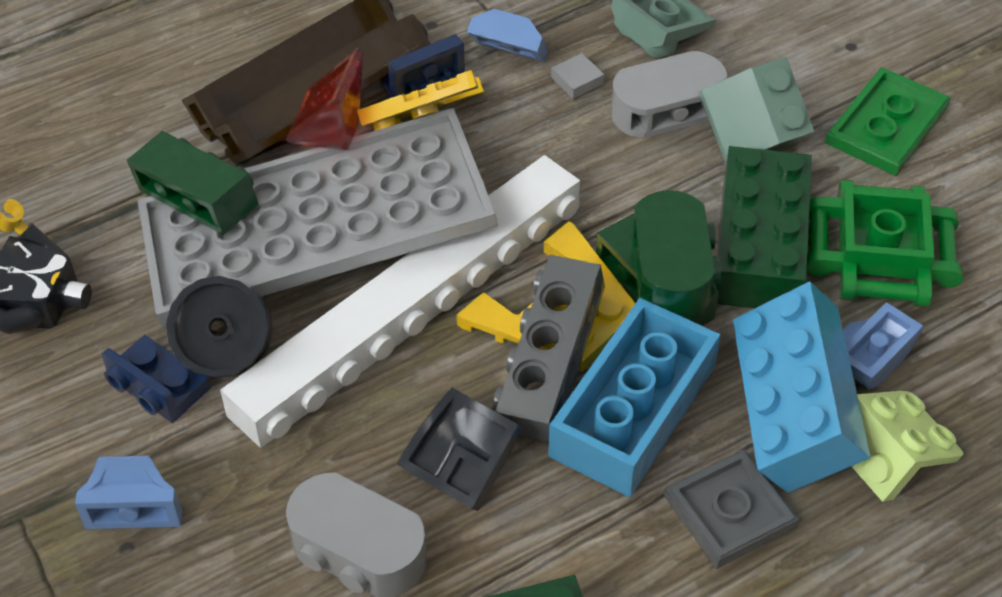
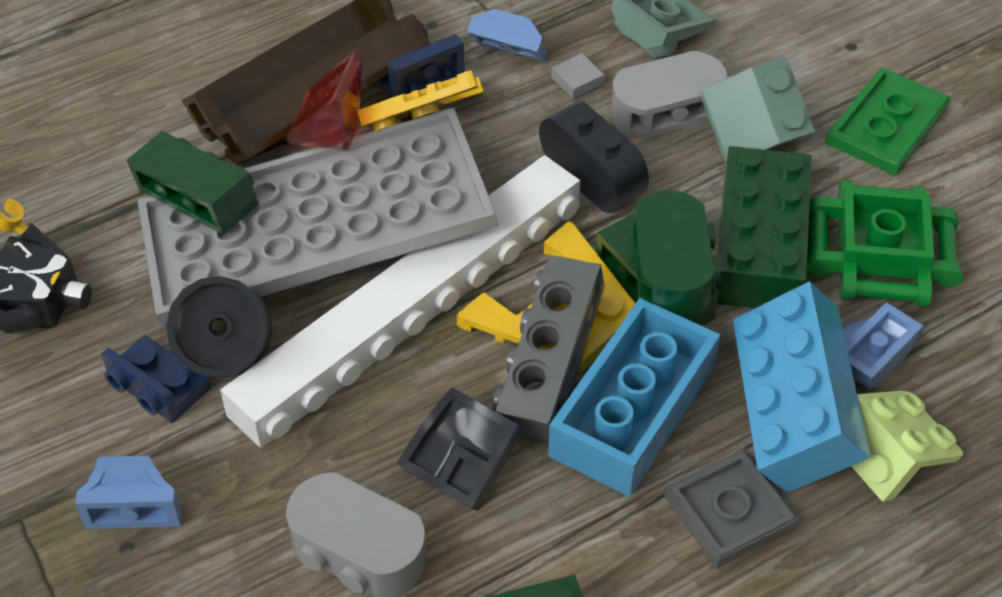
(596, 154): none -> black brick

